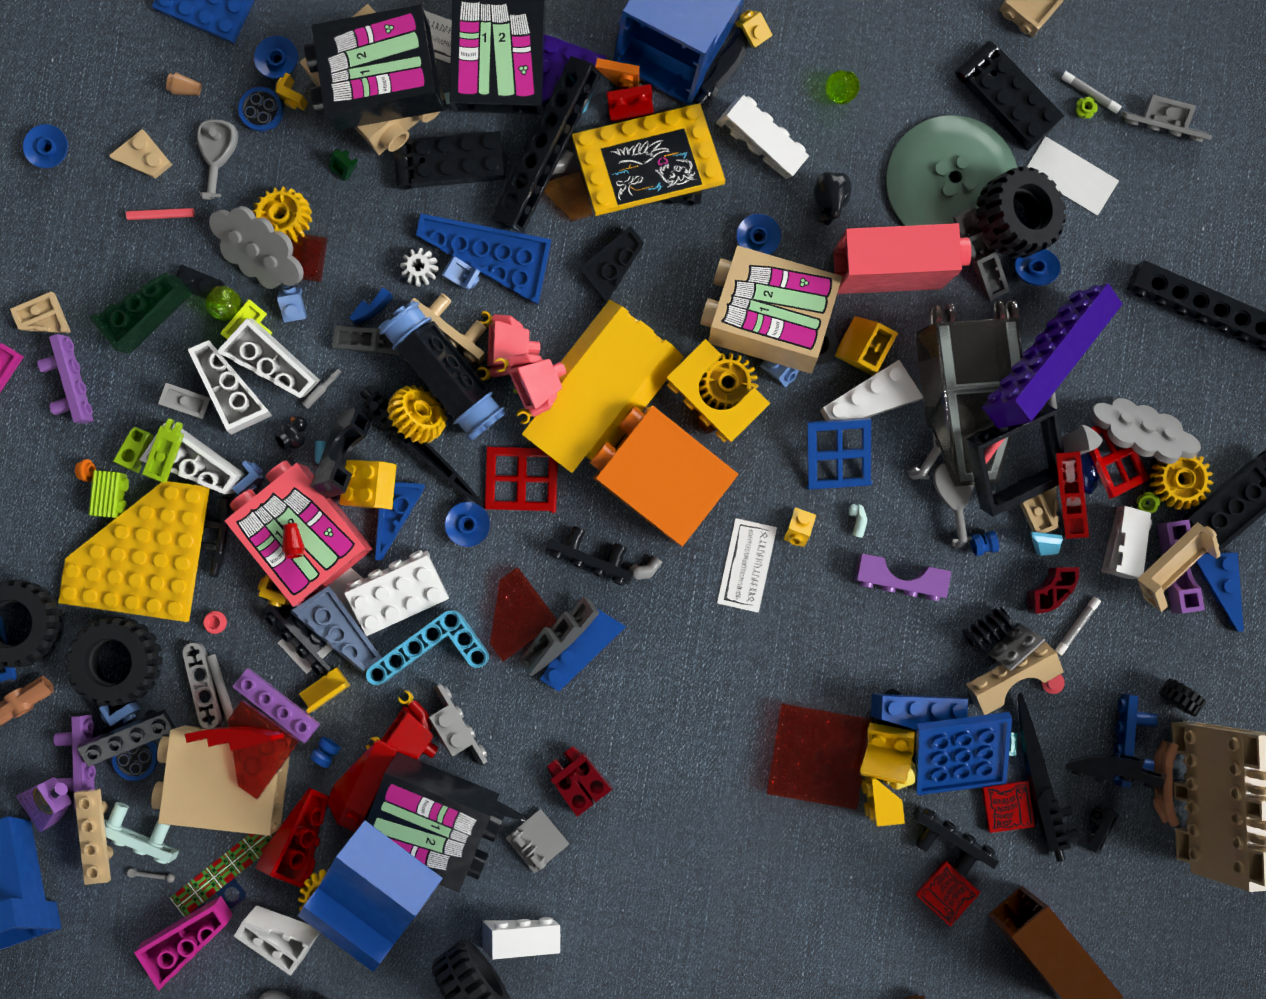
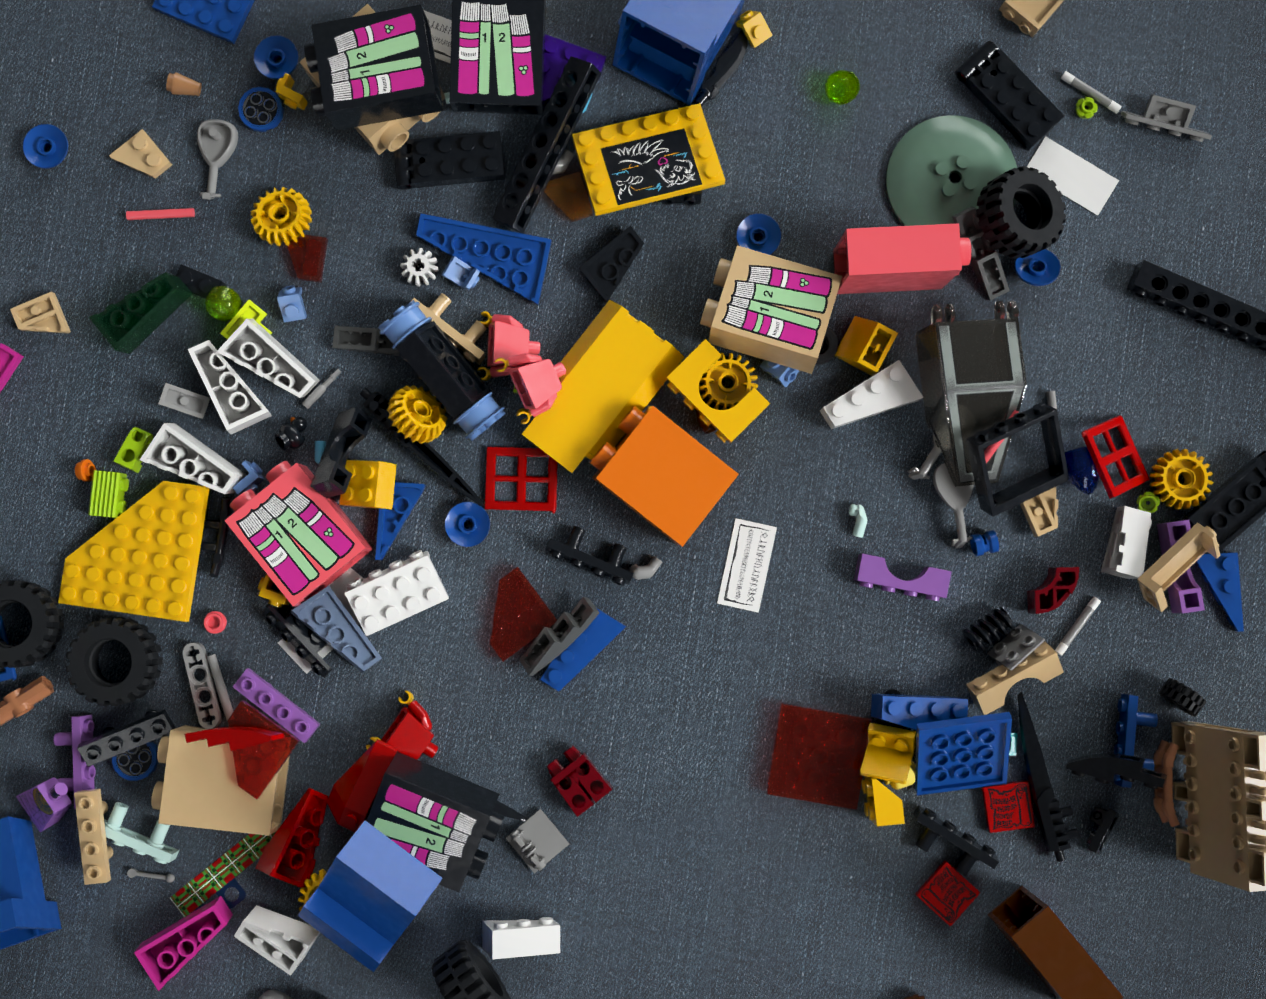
(69, 371): medium lavender plate -> none
(124, 714): medium blue bracket -> none
(164, 451): lime hinge -> none
(256, 247): light grey plate -> none
(292, 541): red cone -> none
(324, 690): yellow panel -> none
(325, 752): blue wheel -> none
(341, 164): dark green tile -> none
(365, 312): blue slope -> none
(426, 644): medium azure beam -> none
(452, 729): light grey bracket -> none
(619, 73): orange wing -> none
(630, 103): red bracket -> none
(763, 136): white wedge -> none
(800, 527): yellow bracket -> none
(832, 194): black piece -> none
(839, 454): blue window -> none
(1046, 543): medium azure piece -> none
(1052, 356): dark purple brick -> none
(1054, 685): coral plate -> none
(1072, 494): red slope -> none
(1081, 440): light grey tile -> none
(1145, 430): light grey plate -> none

